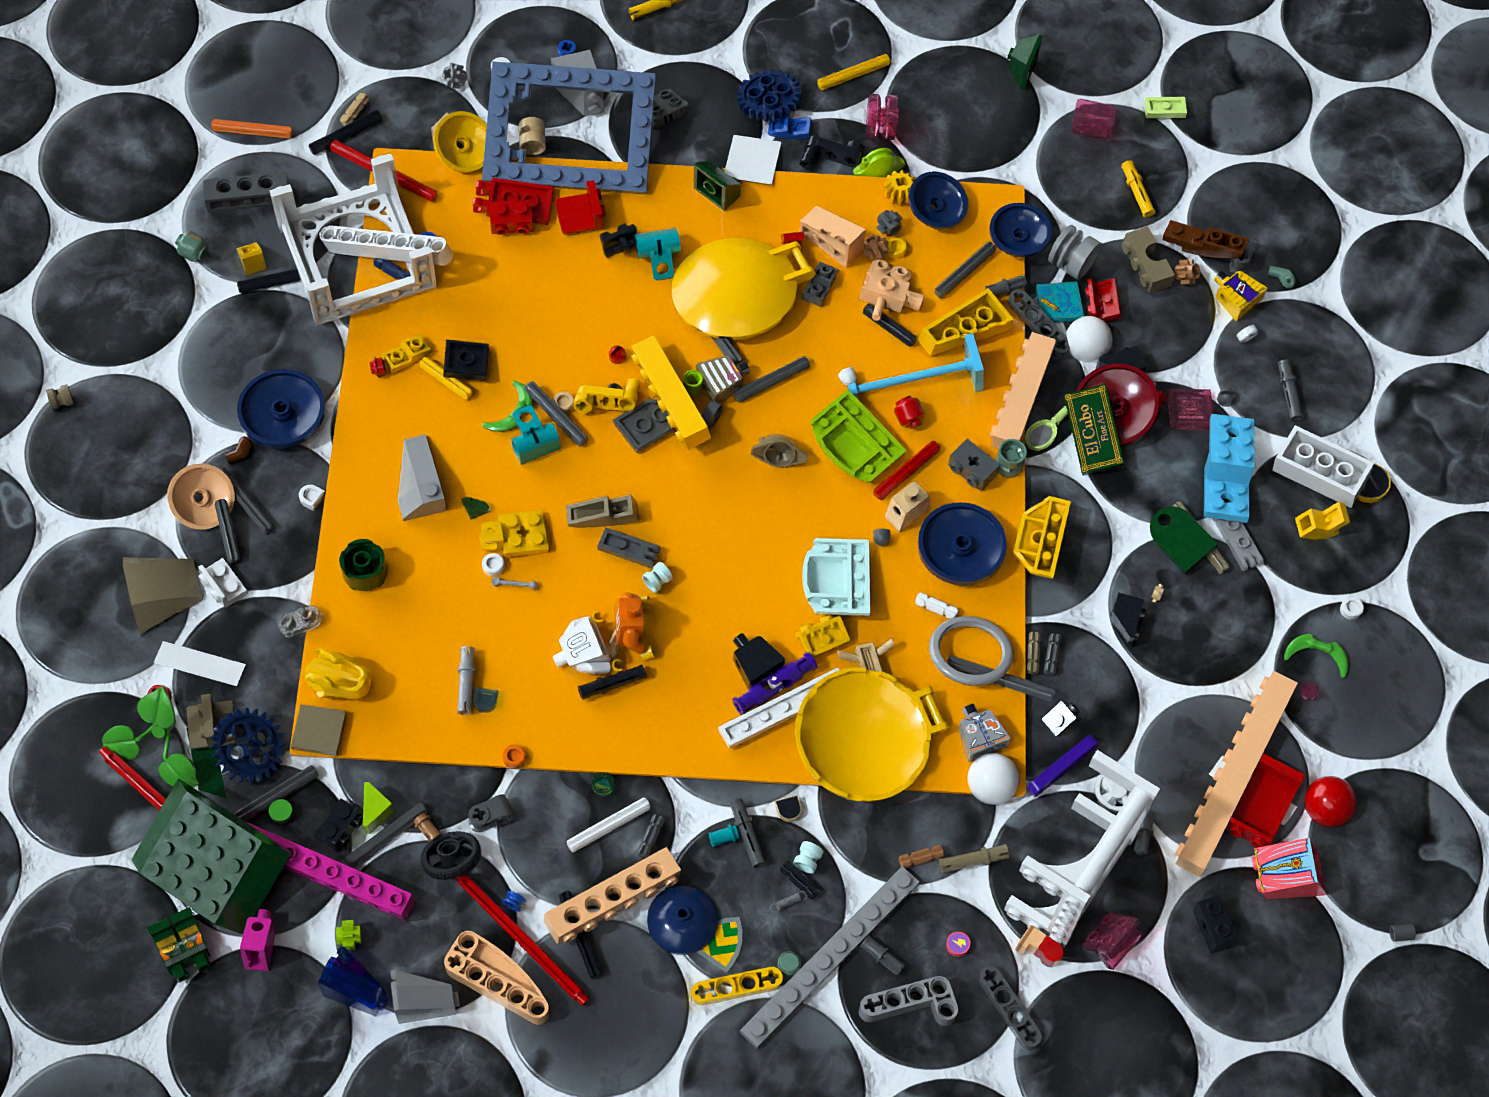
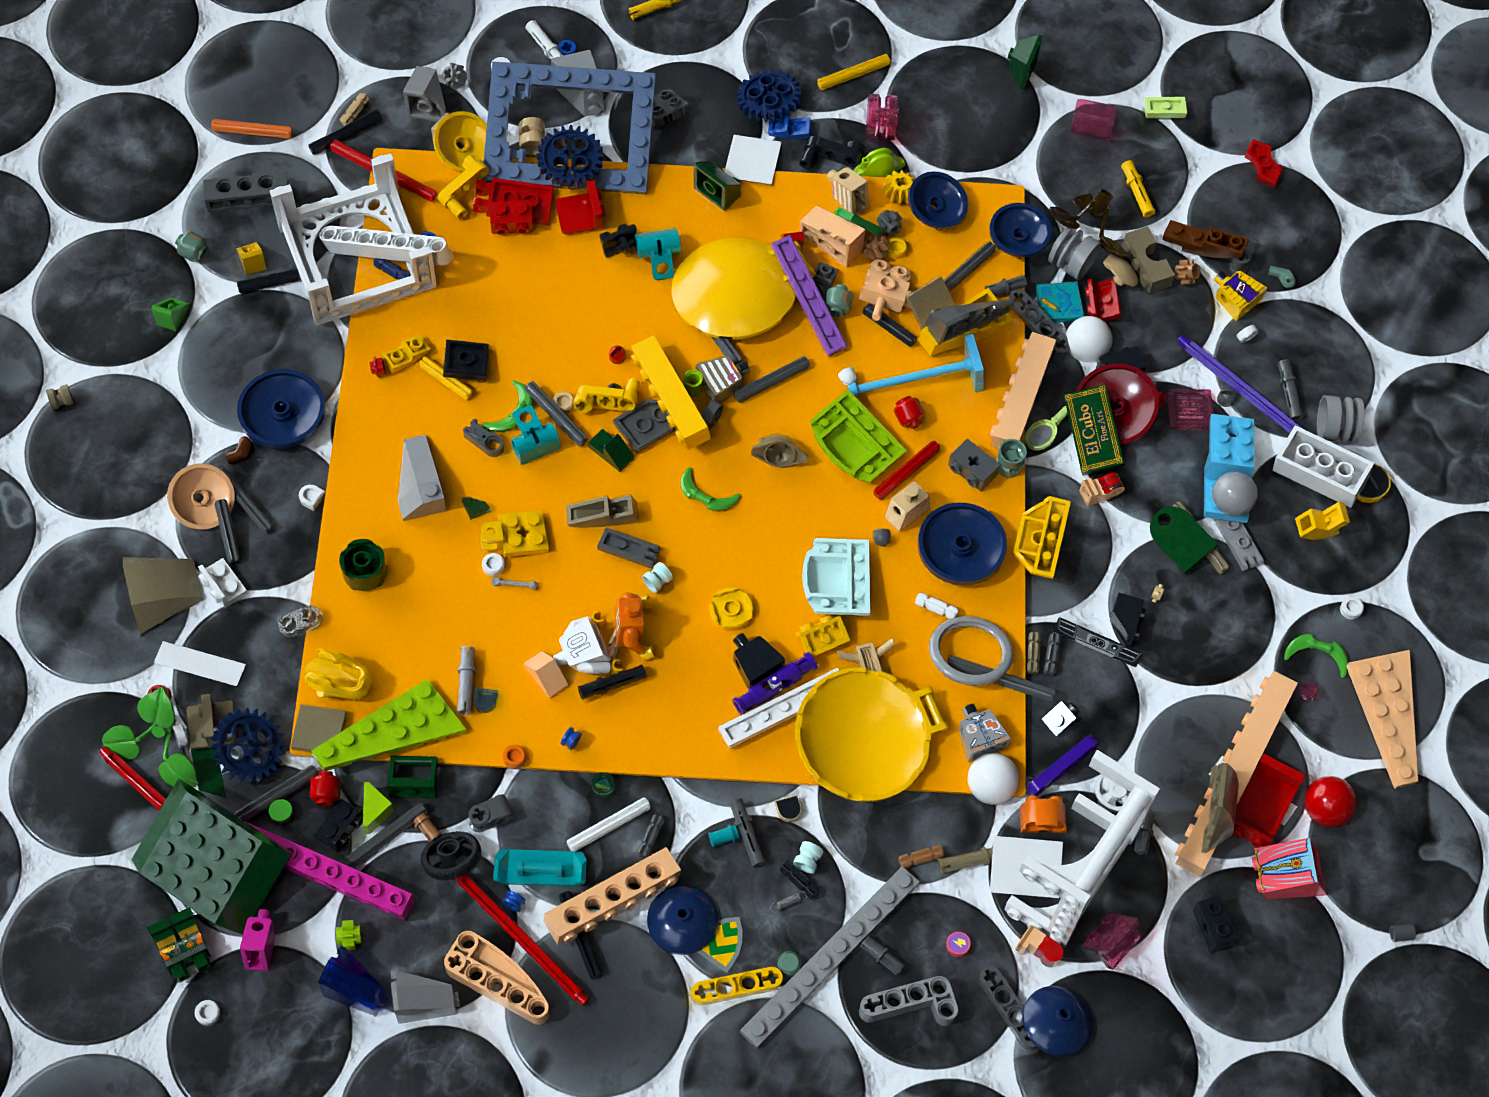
(169, 313): none -> bright green slope
(180, 736): none -> white tile
(207, 1013): none -> white tile
(325, 788): none -> red head
(399, 725): none -> lime wing
(412, 786): none -> dark green tile
(424, 95): none -> light grey slope
(449, 196): none -> yellow beam
(481, 438): none -> dark grey piece
(540, 868): none -> teal piece
(546, 674): none -> light nougat slope
(550, 49): none -> white pin
(550, 156): none -> dark blue gear
(571, 738): none -> blue bush
(611, 449): none -> dark green slope
(691, 491): none -> bright green piece
(731, 609): none -> yellow tile
(808, 295): none -> medium lavender tile
(839, 300): none -> sand green head
(849, 190): none -> tan torso
(857, 220): none -> green tile
(928, 298): none -> dark tan tile
(958, 319): none -> dark grey wedge
(1008, 858): none -> white sticker
(1043, 815): none -> orange cylinder
(1049, 1029): none -> dark blue dish
(1096, 208): none -> dark brown plant
(1097, 642): none -> sticker
(1101, 488): none -> light nougat leg
(1122, 270): none -> tan dish
(1223, 806): none -> dark tan wedge
(1235, 493): none -> light grey piece
(1237, 384): none -> dark purple piece
(1267, 170): none -> red tile
(1340, 419): none -> light grey wheel
(1387, 701): none -> light nougat wing

